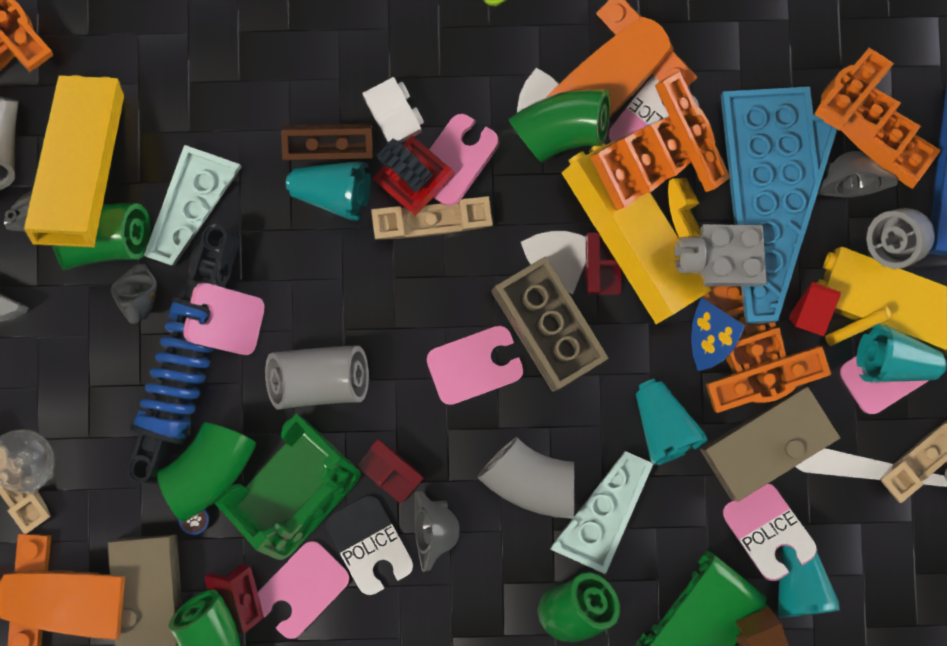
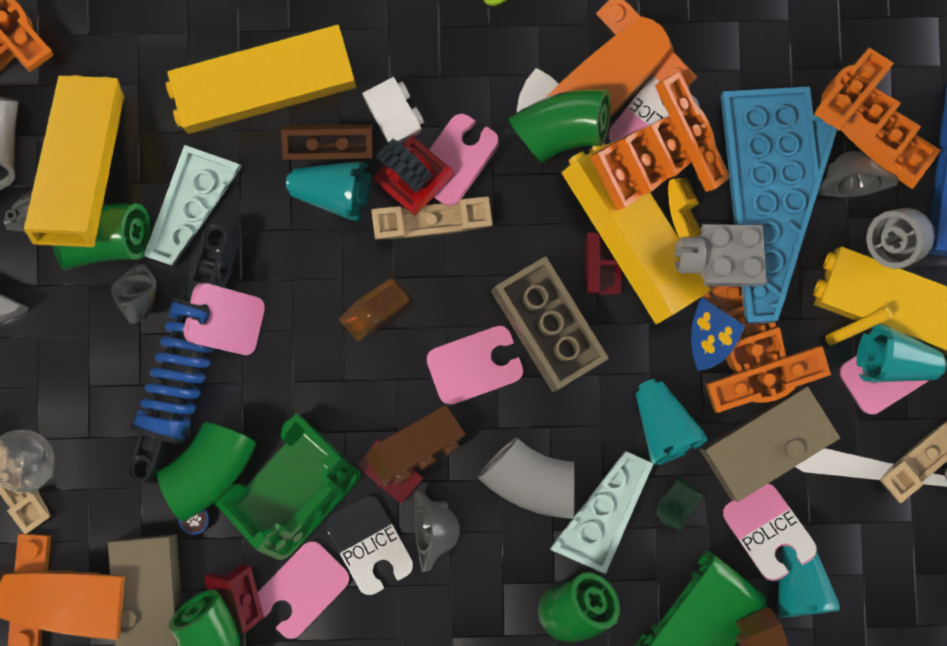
(260, 79): none -> yellow brick
(317, 376): light grey brick -> none
(374, 309): none -> clear orange slope
(415, 446): none -> reddish brown brick
(564, 252): white sticker -> none
(678, 503): none -> clear green bracket
(815, 309): red slope -> none

